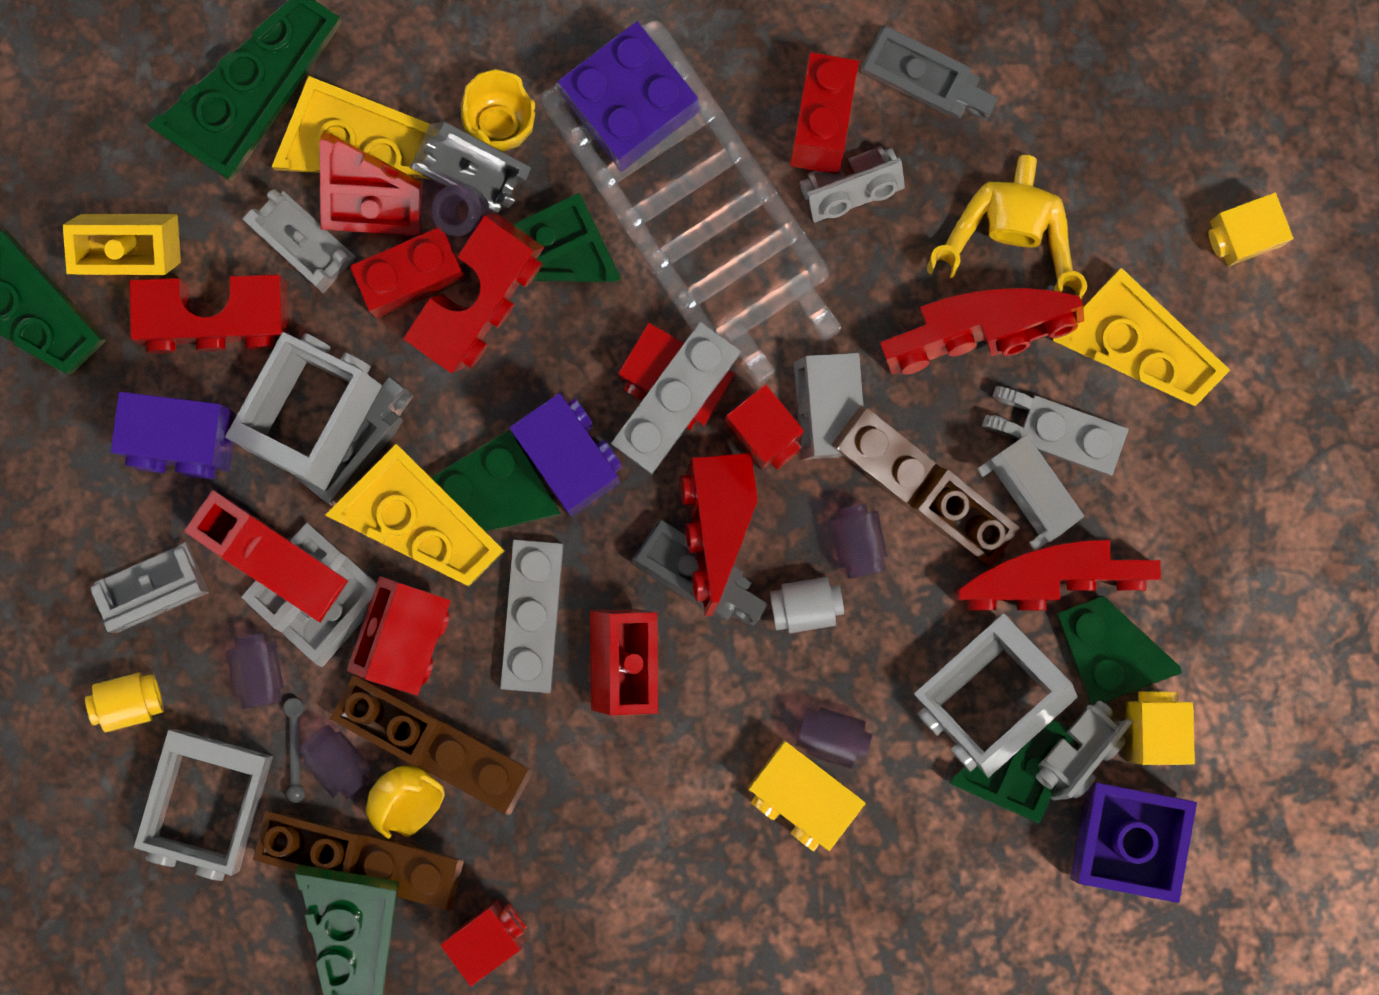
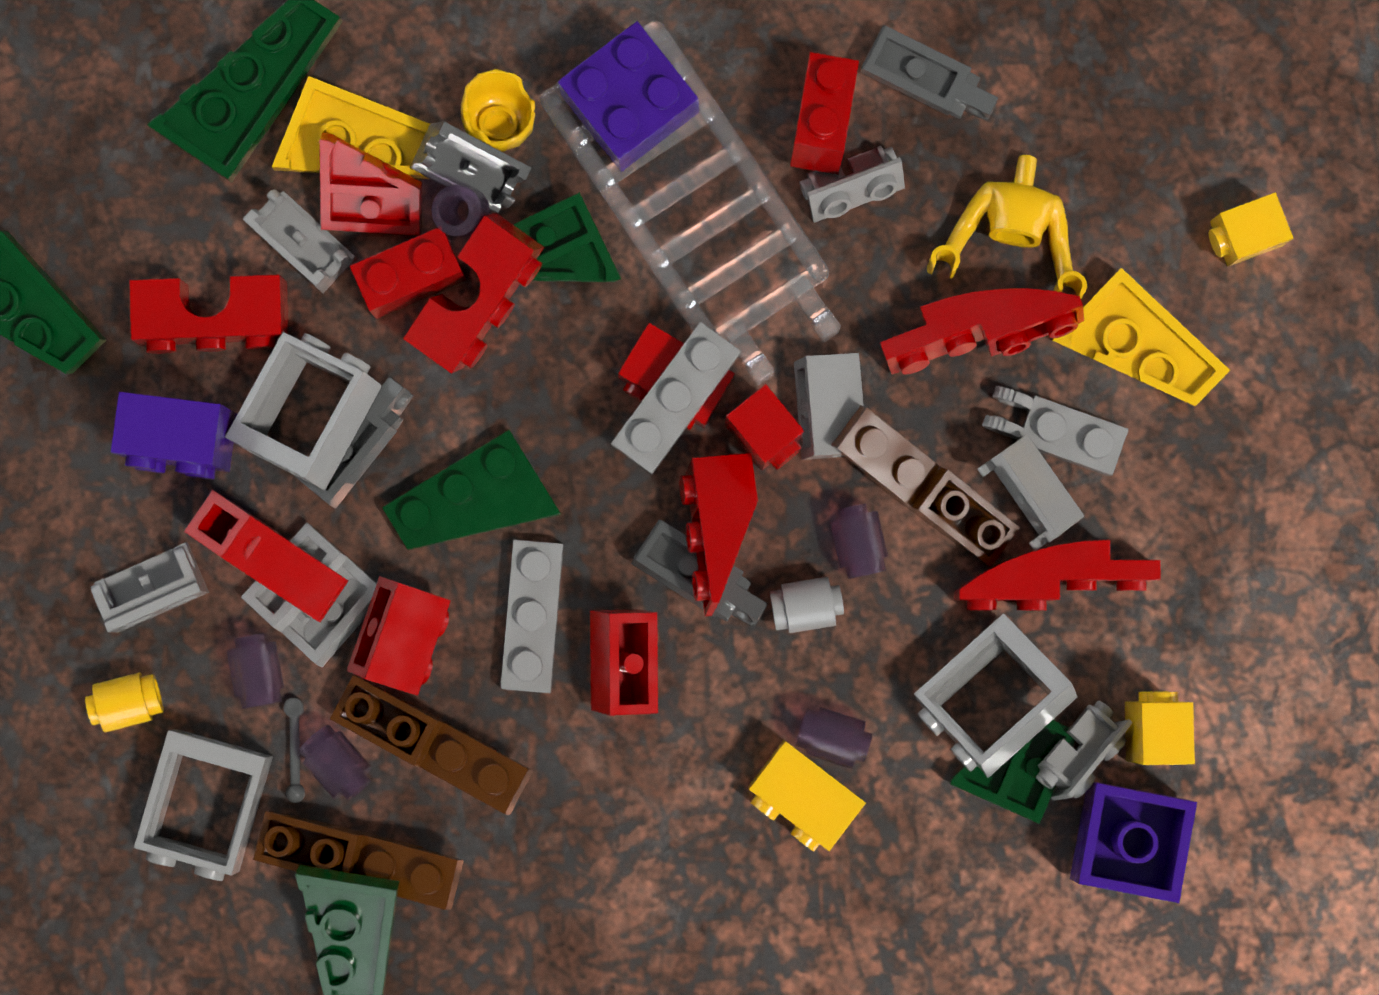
(122, 244): yellow brick -> none
(403, 800): yellow hair -> none
(417, 518): yellow wing -> none
(486, 941): red brick -> none
(566, 454): dark purple brick -> none
(1111, 651): dark green wing -> none

